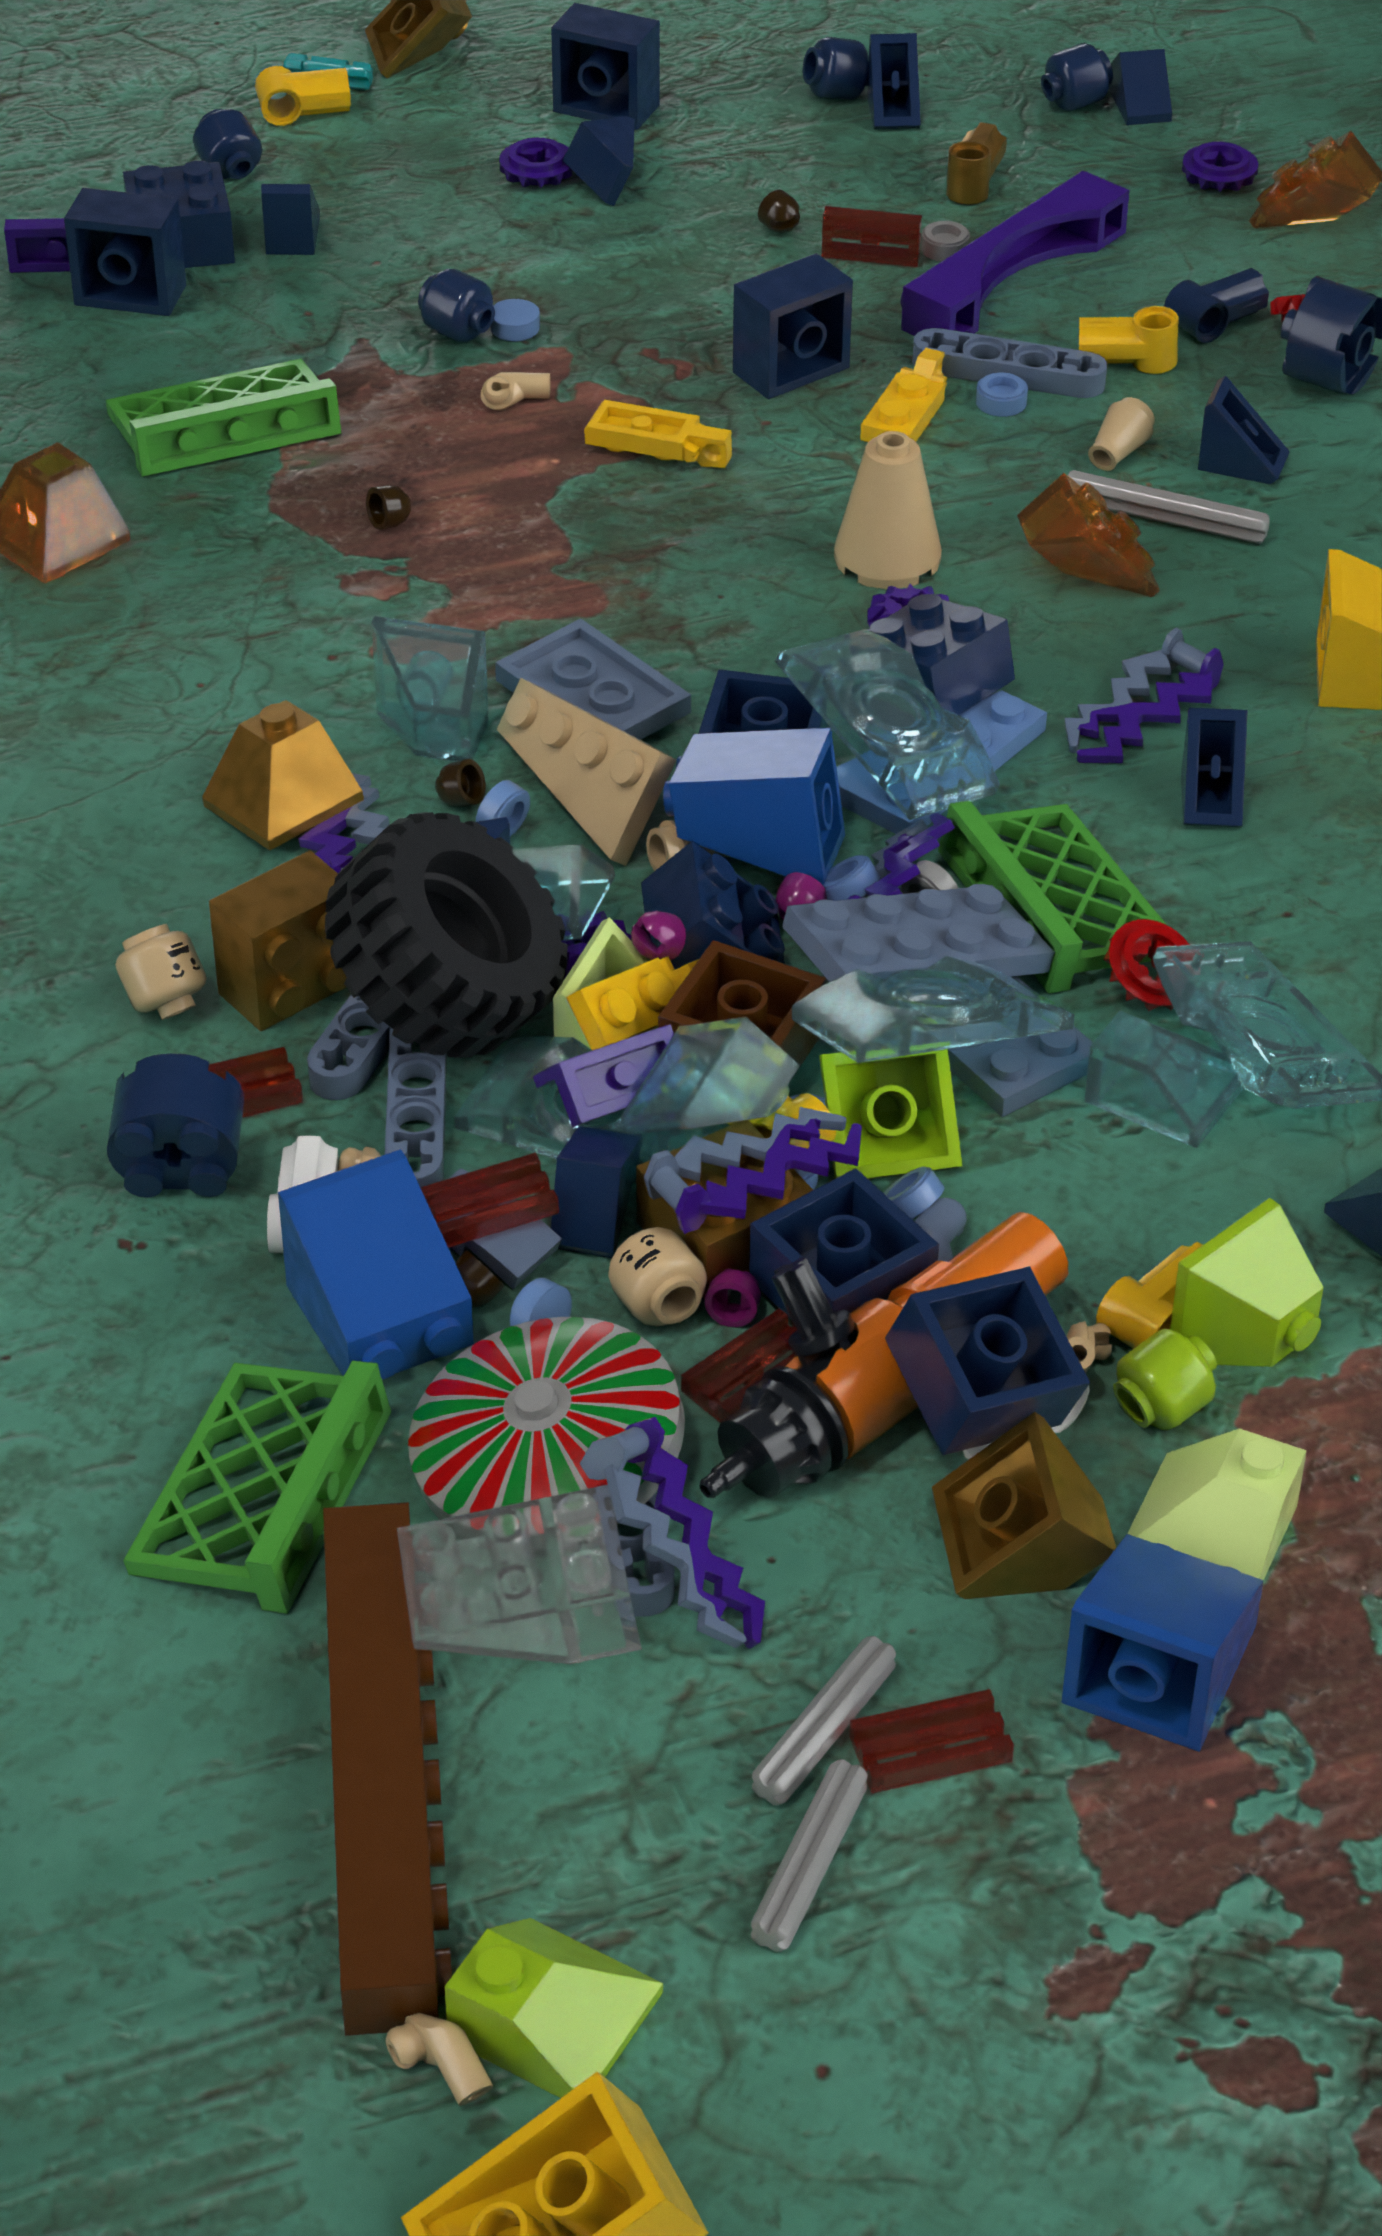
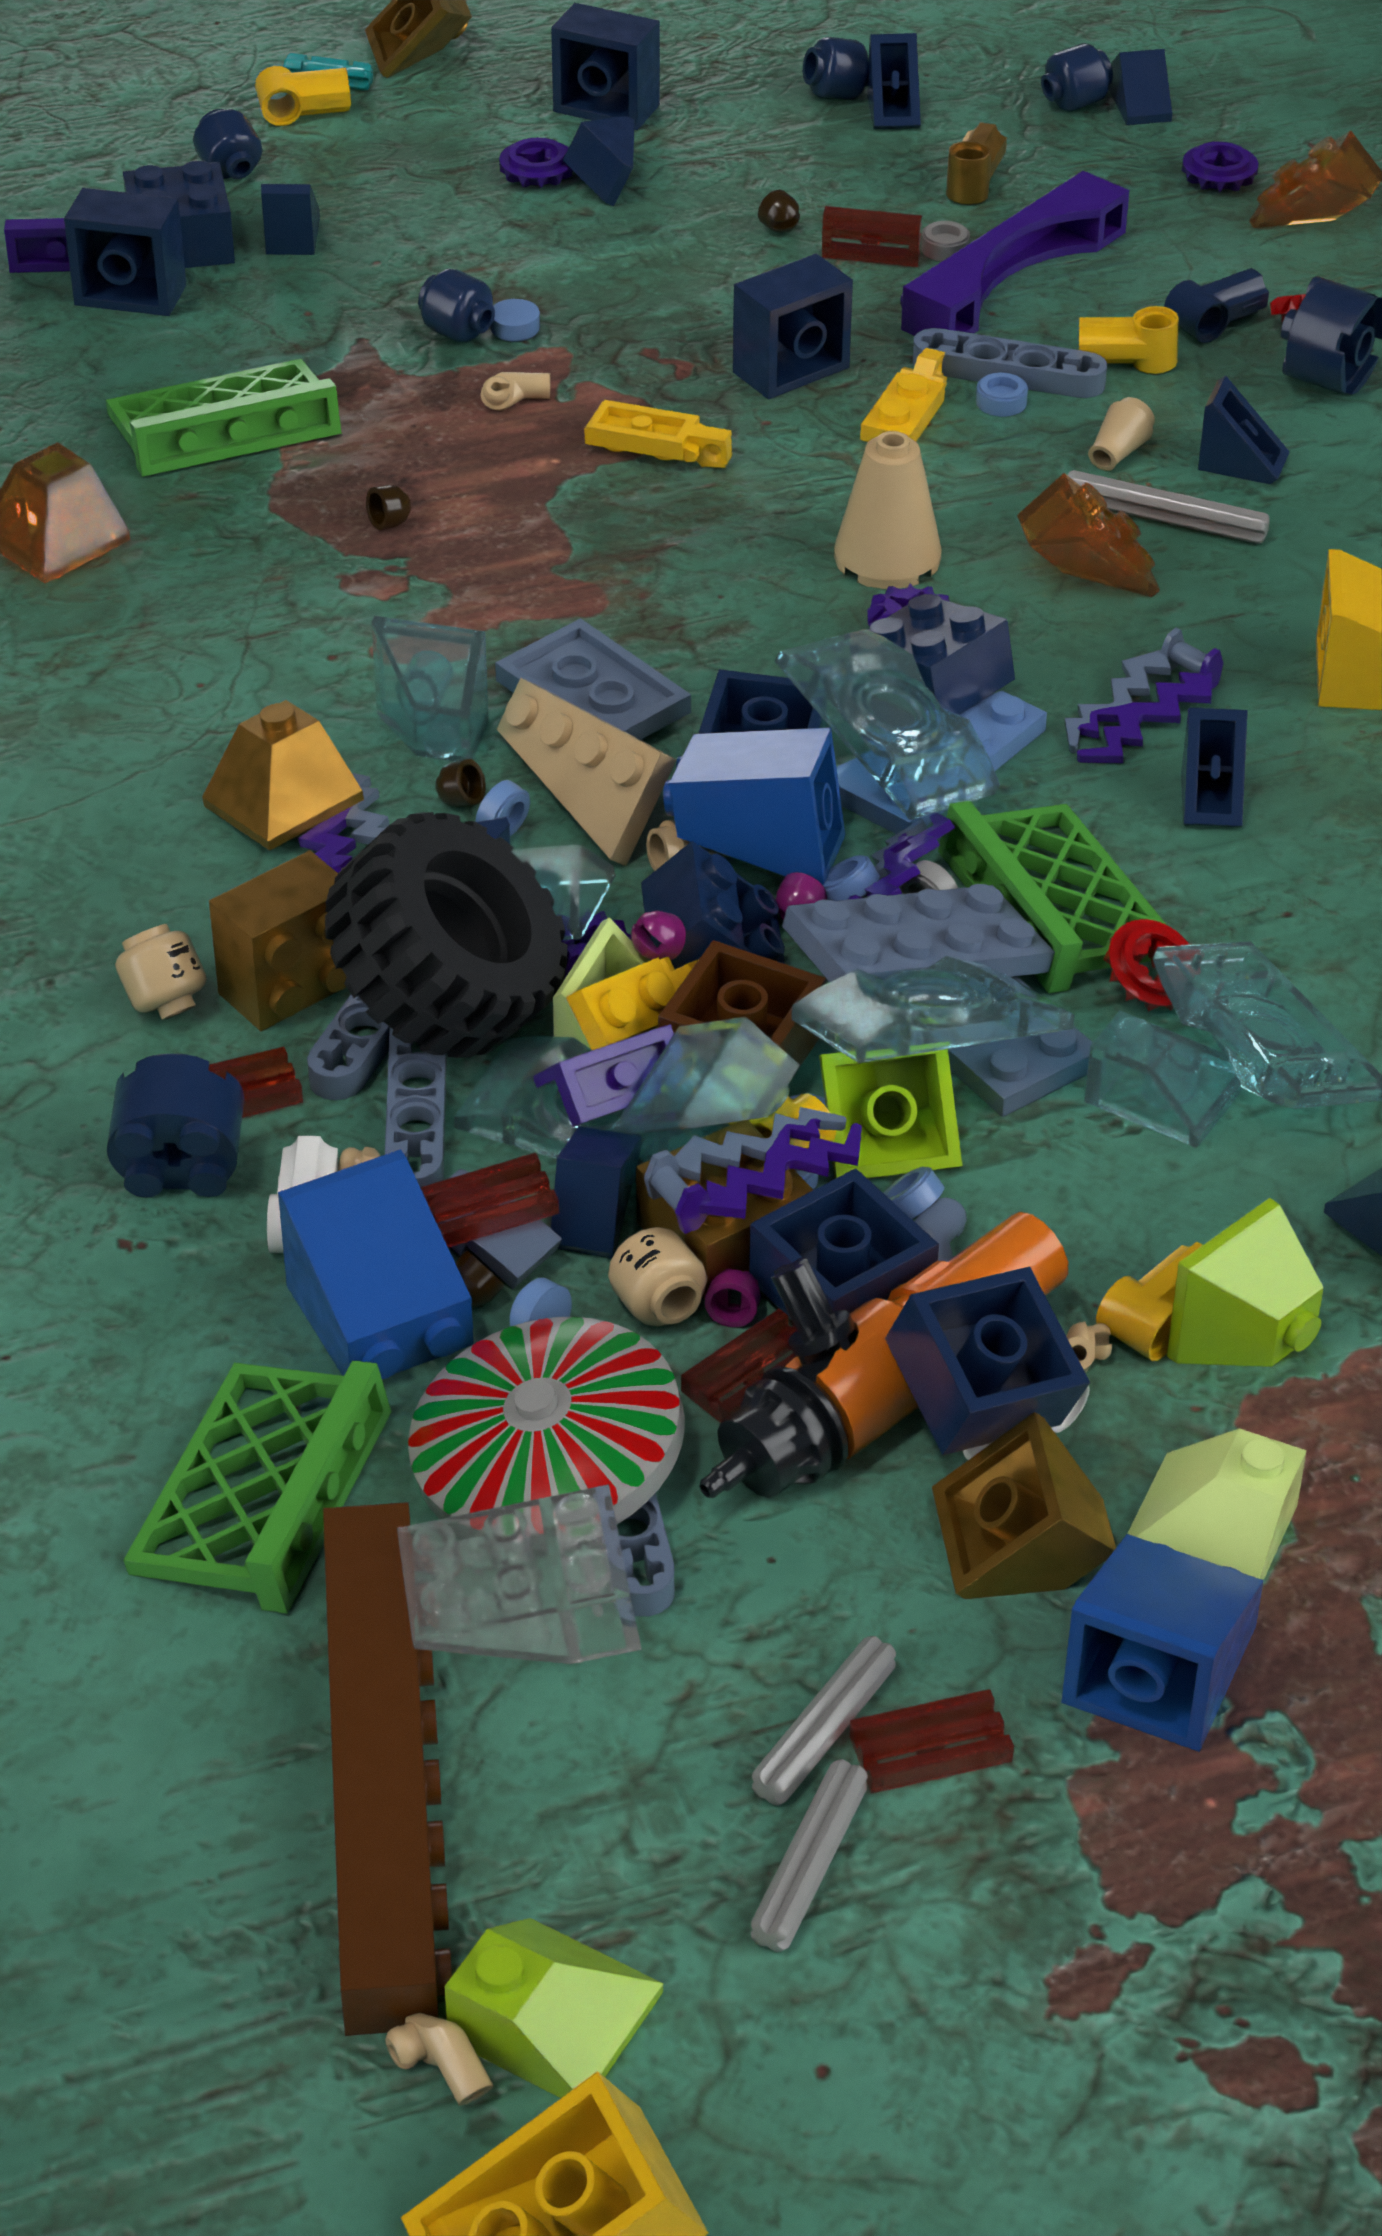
(692, 1556): piece -> none
(1165, 1379): lime head -> none

